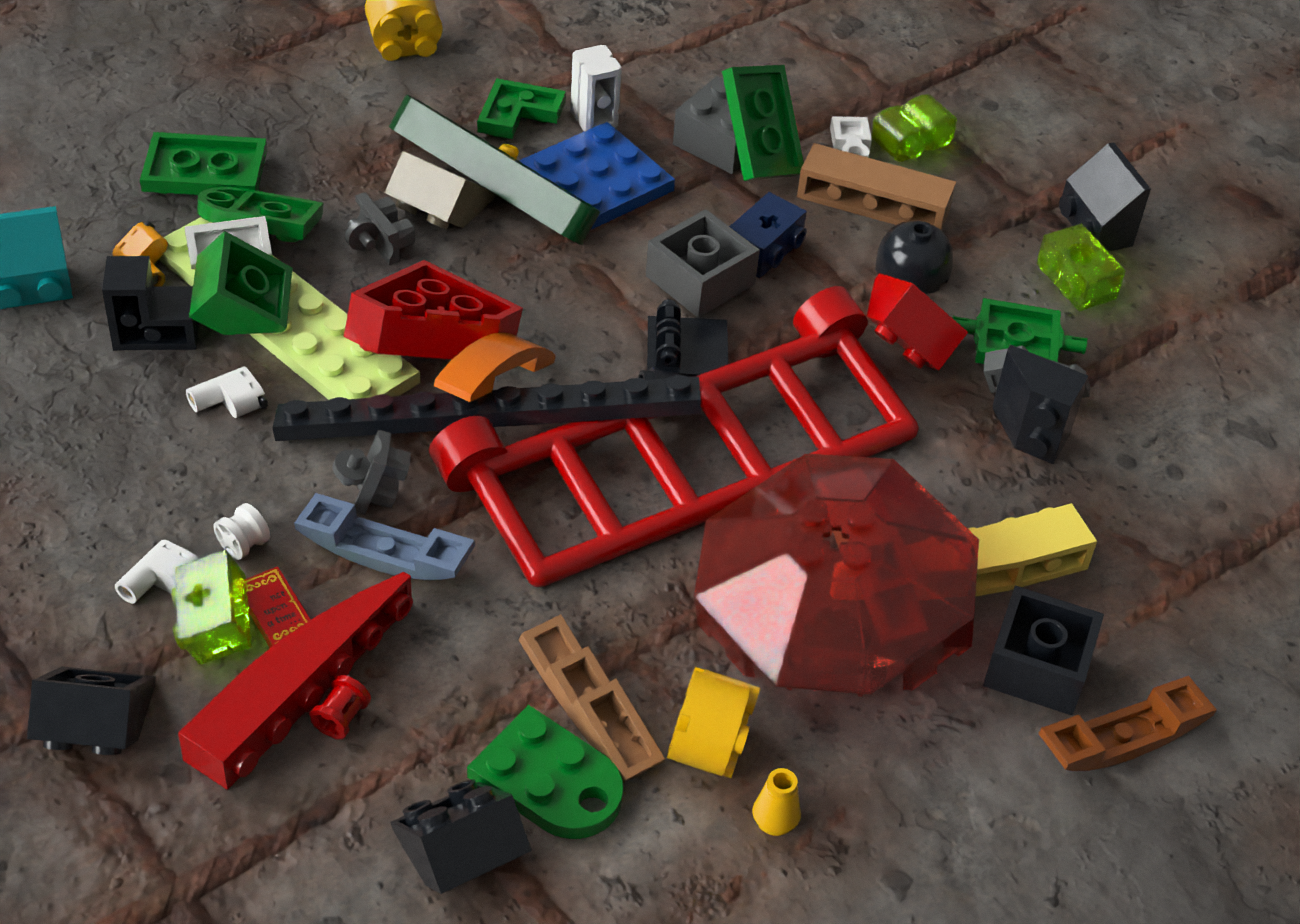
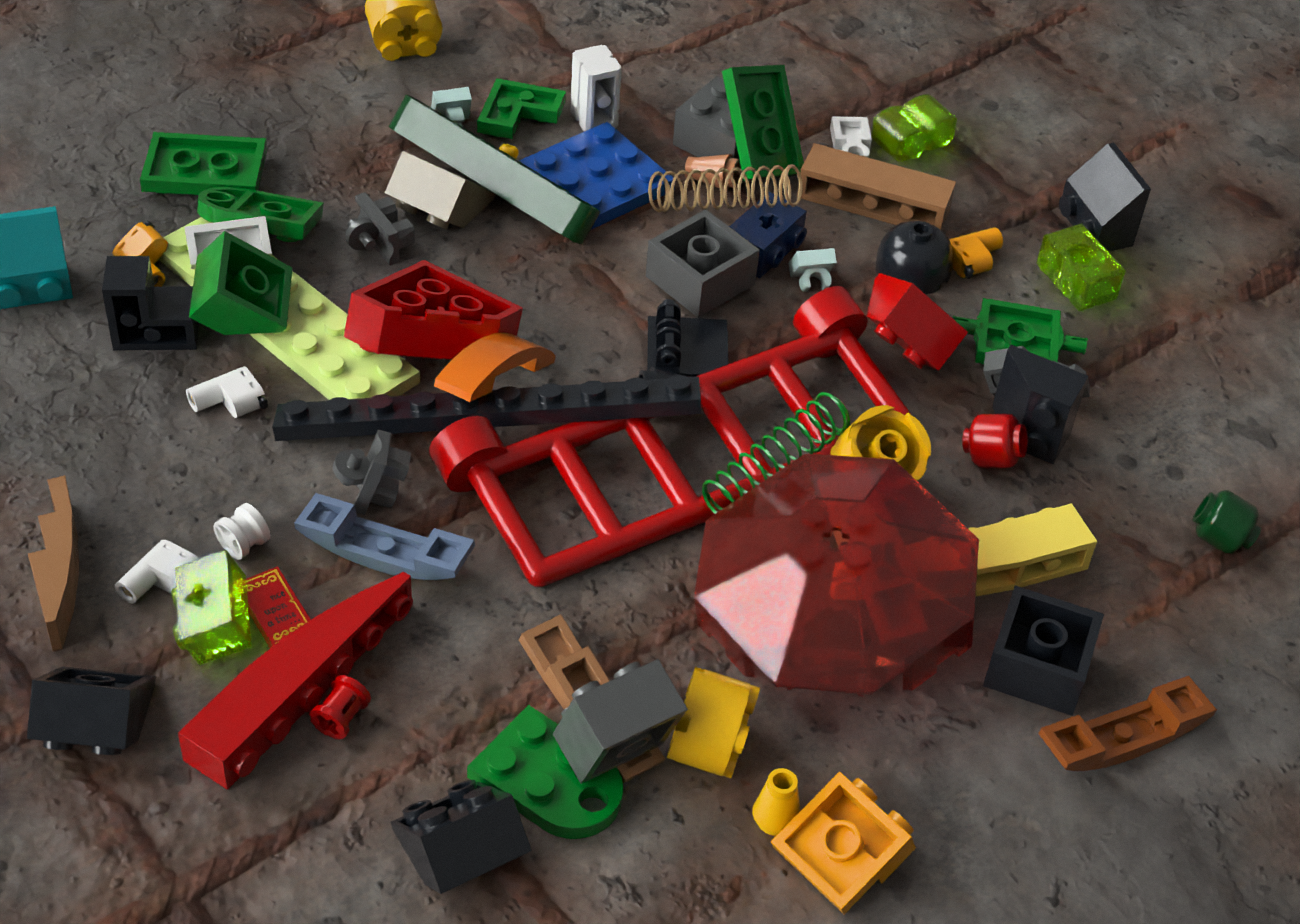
(57, 565): none -> medium nougat slope
(453, 103): none -> light aqua tile
(618, 719): none -> dark grey brick
(669, 192): none -> tan piece
(715, 163): none -> nougat cone
(813, 263): none -> light aqua tile
(816, 423): none -> green piece
(845, 841): none -> light orange plate
(887, 435): none -> yellow brick
(973, 251): none -> light orange piece
(995, 440): none -> red head
(1227, 522): none -> dark green head

